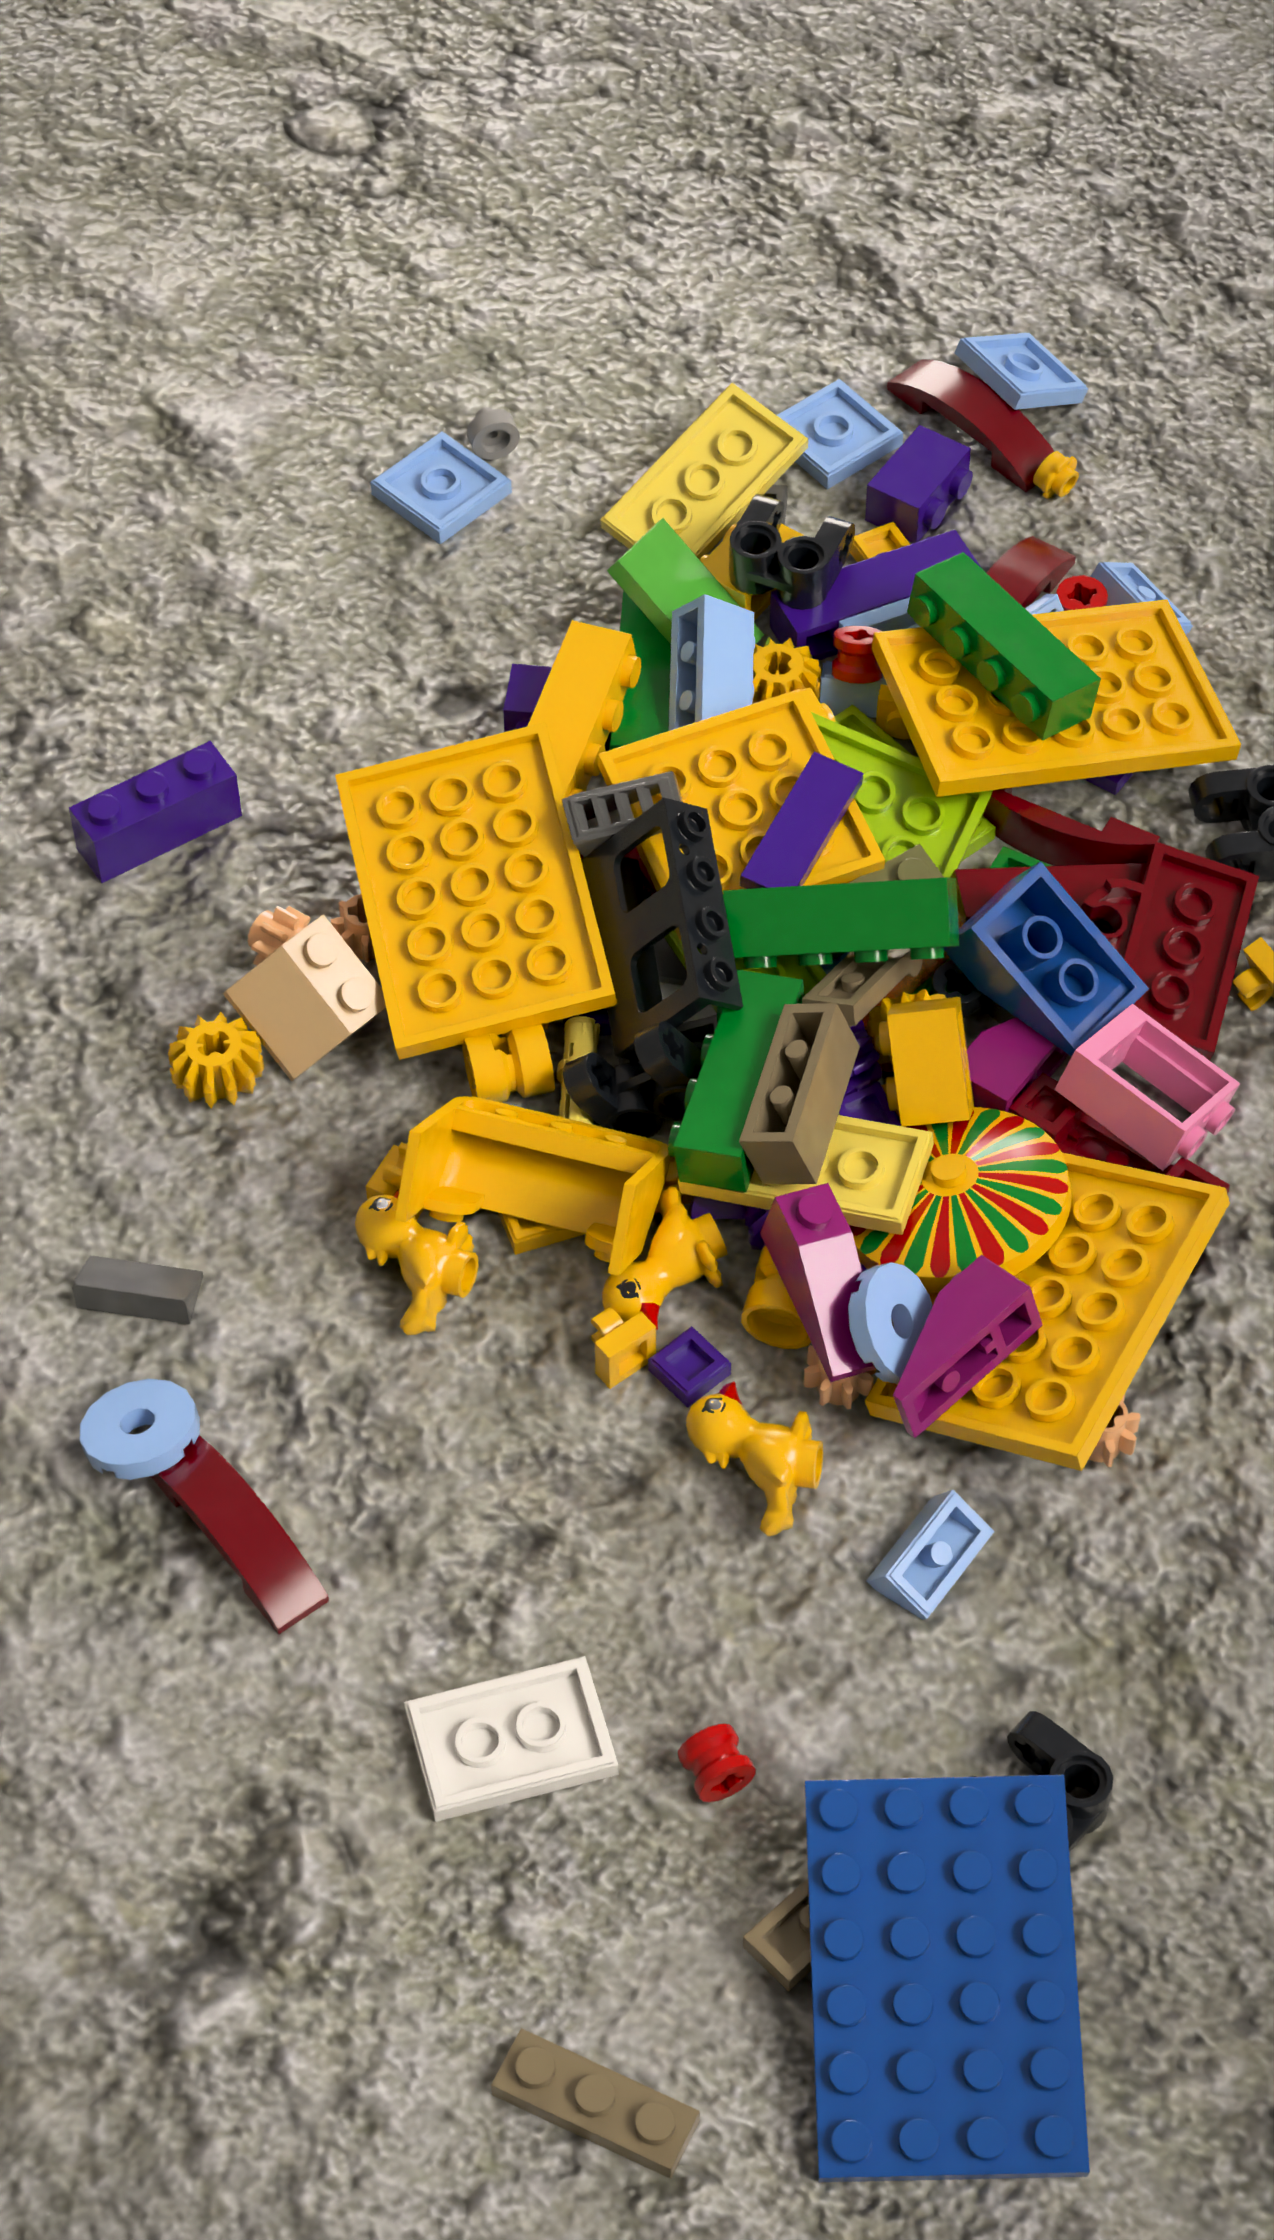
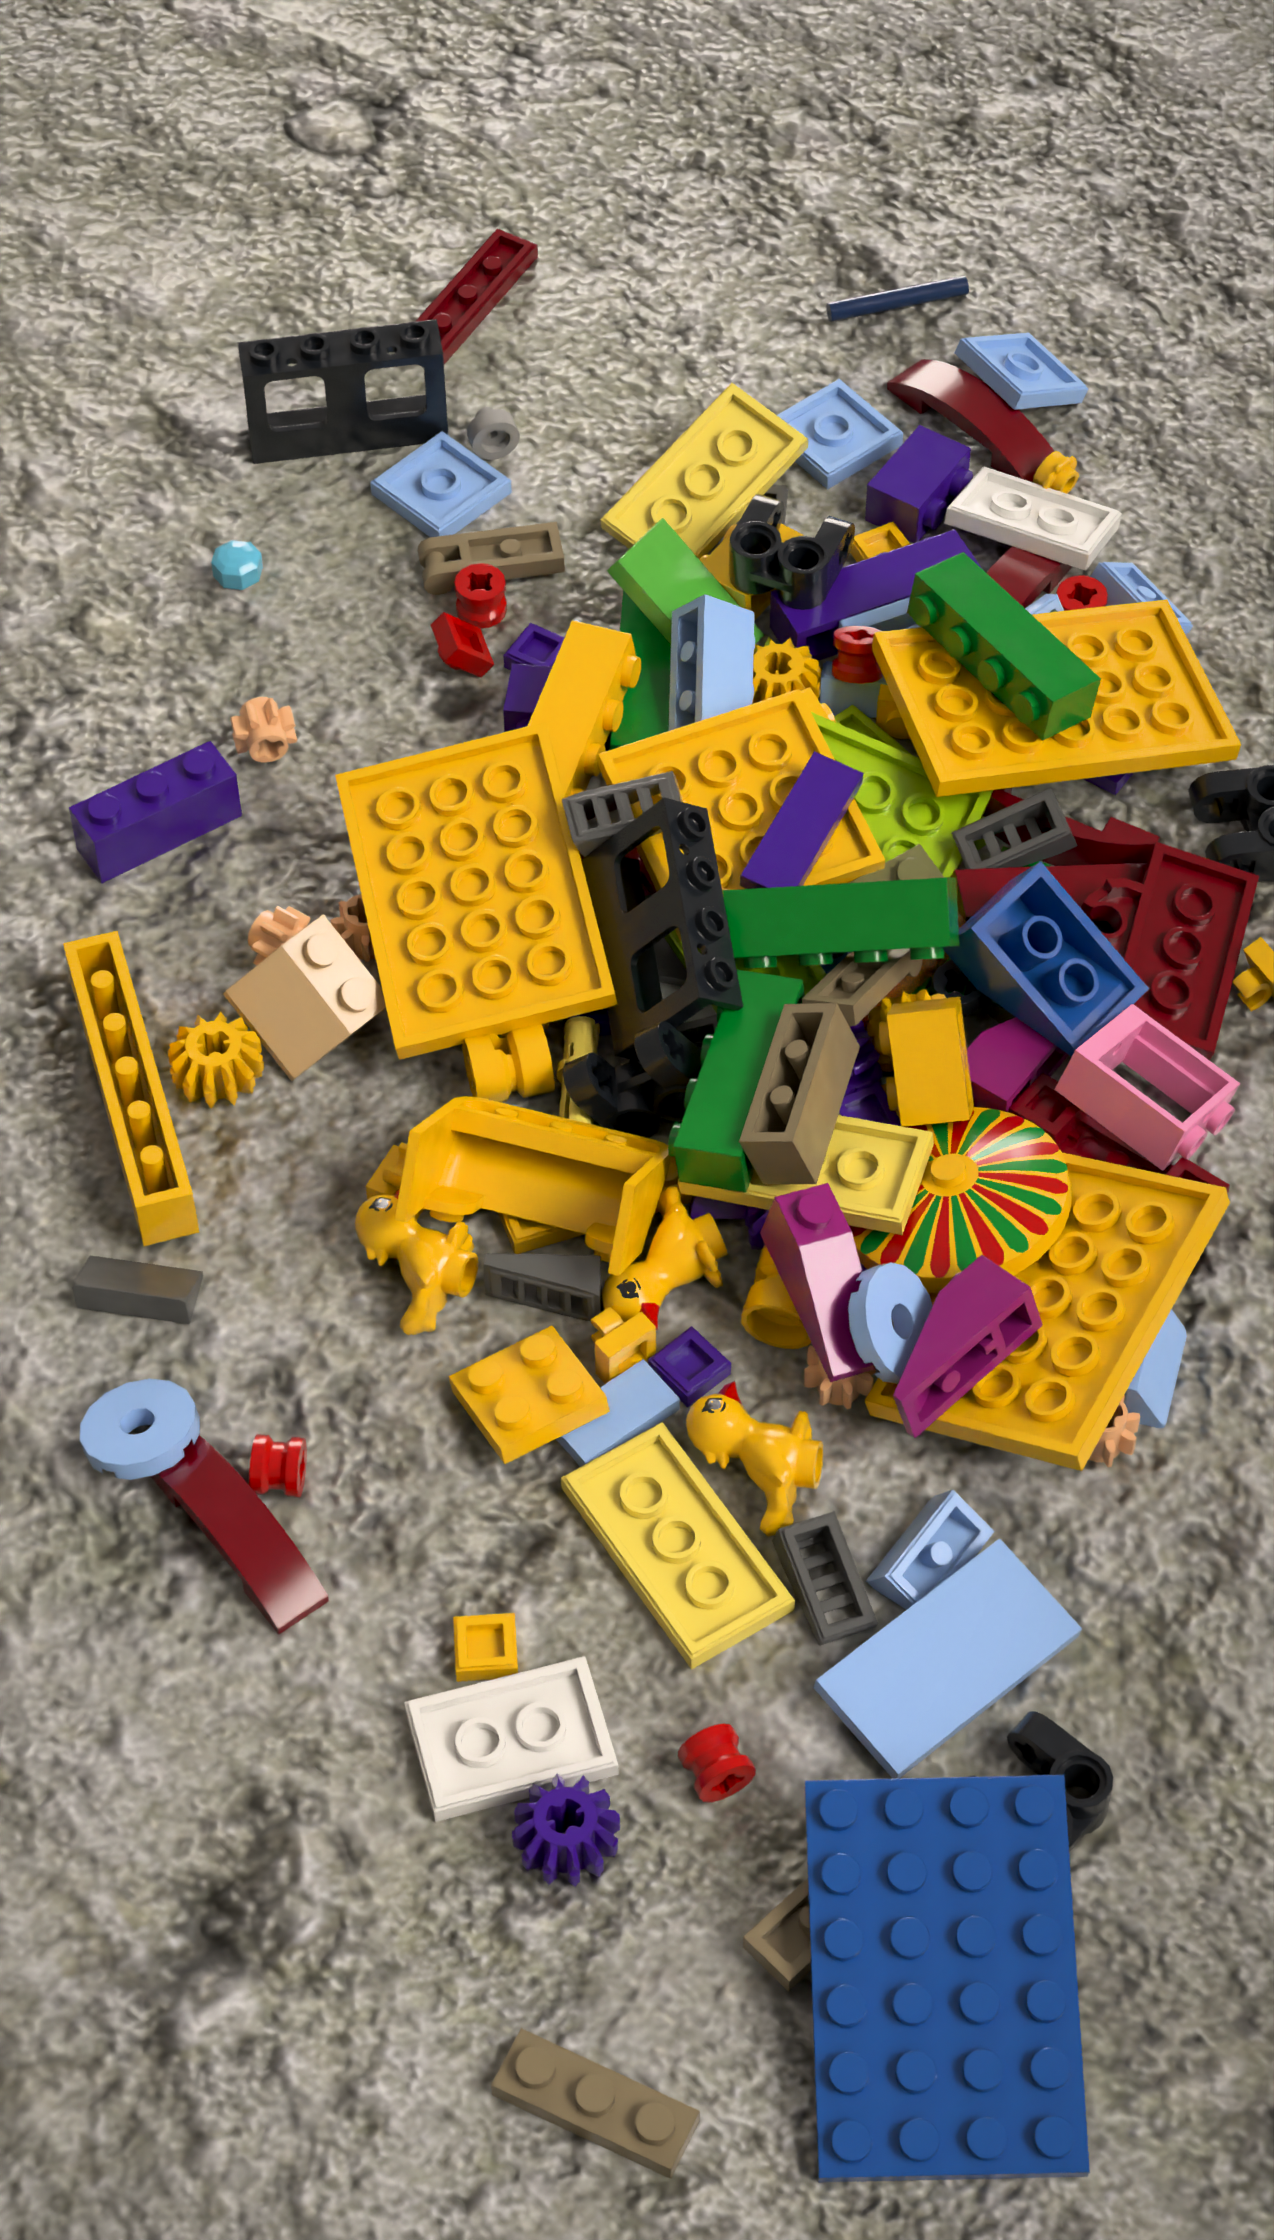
(131, 1089): none -> yellow brick
(237, 564): none -> medium azure tile
(263, 729): none -> light nougat gear
(278, 1465): none -> red wheel
(347, 420): none -> black window
(461, 645): none -> red plate
(479, 288): none -> dark red tile
(481, 595): none -> red wheel
(485, 1646): none -> yellow tile
(514, 550): none -> dark tan plate
(528, 1394): none -> yellow plate
(534, 647): none -> dark purple tile
(546, 1282): none -> dark grey slope
(546, 1819): none -> dark purple gear
(636, 1403): none -> light blue tile
(677, 1545): none -> light yellow tile
(825, 1530): none -> dark grey slope
(897, 298): none -> dark blue bar
(947, 1659): none -> light blue tile
(1020, 854): none -> dark grey slope
(1033, 518): none -> white tile
(1156, 1378): none -> light blue slope

